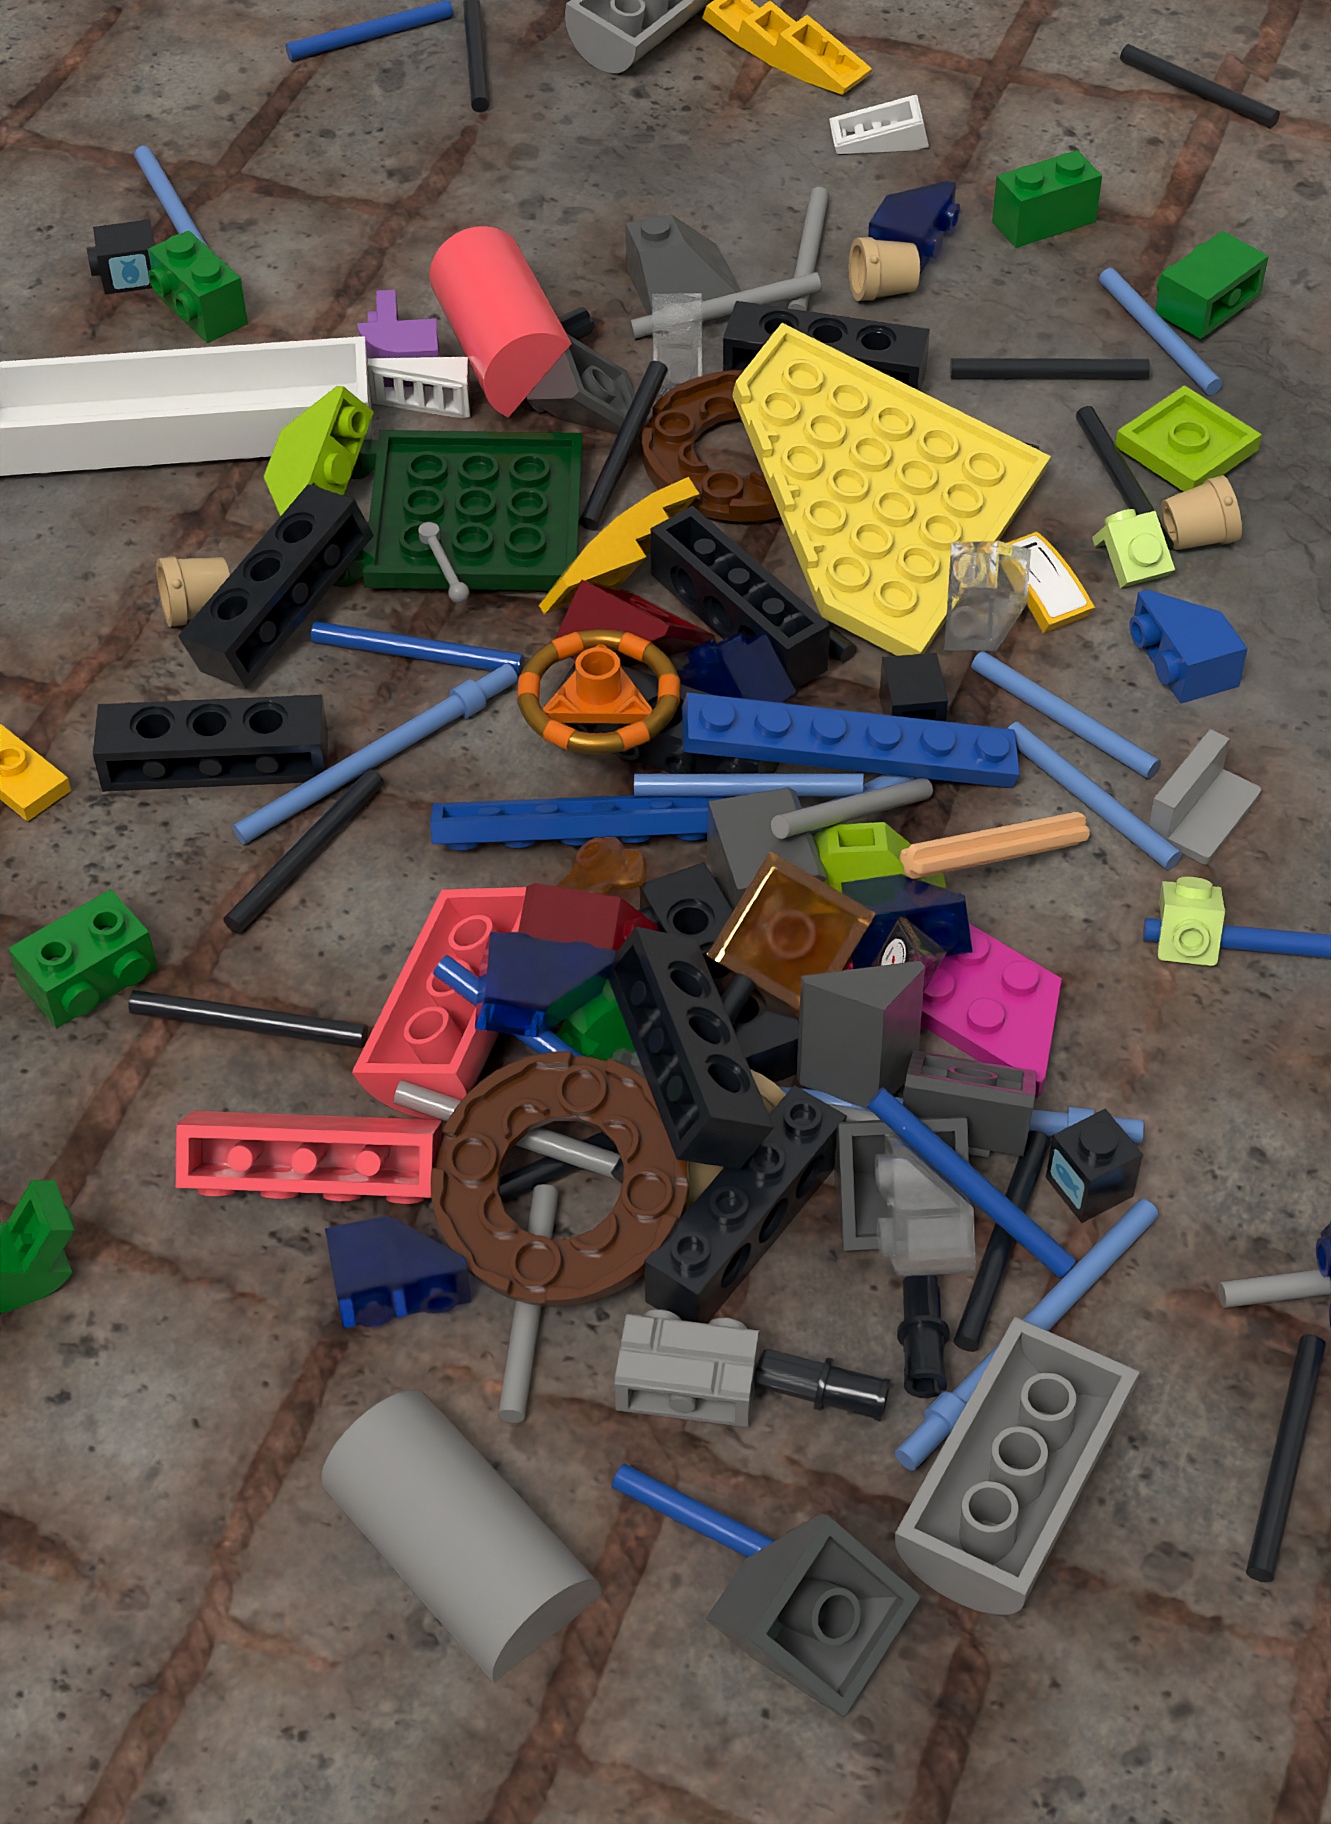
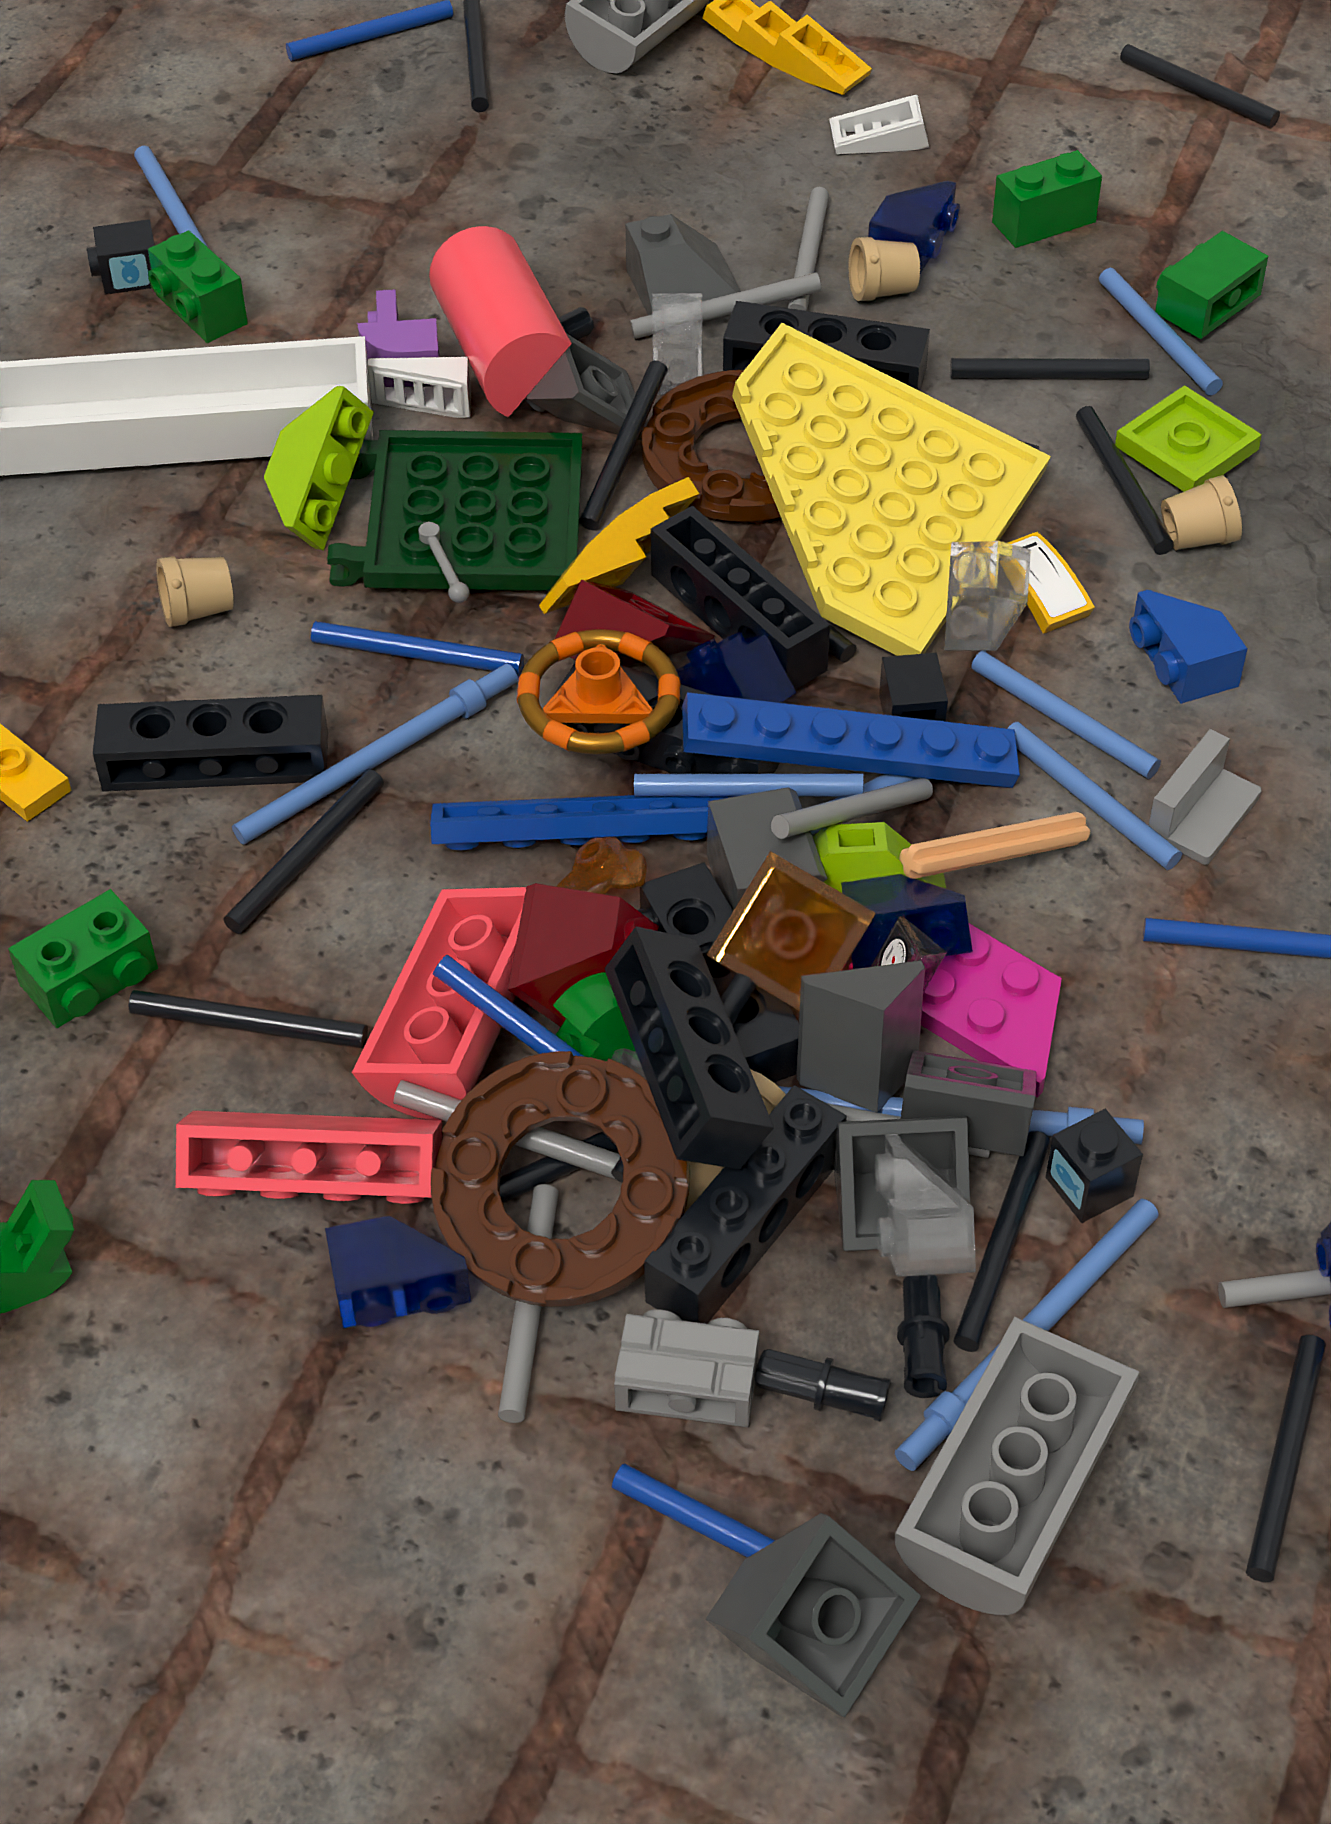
(276, 586): black brick -> none
(456, 1531): light grey brick -> none
(536, 982): clear blue slope -> none
(971, 1182): blue bar -> none
(1135, 547): yellowish green bracket -> none
(1190, 921): yellowish green bracket -> none

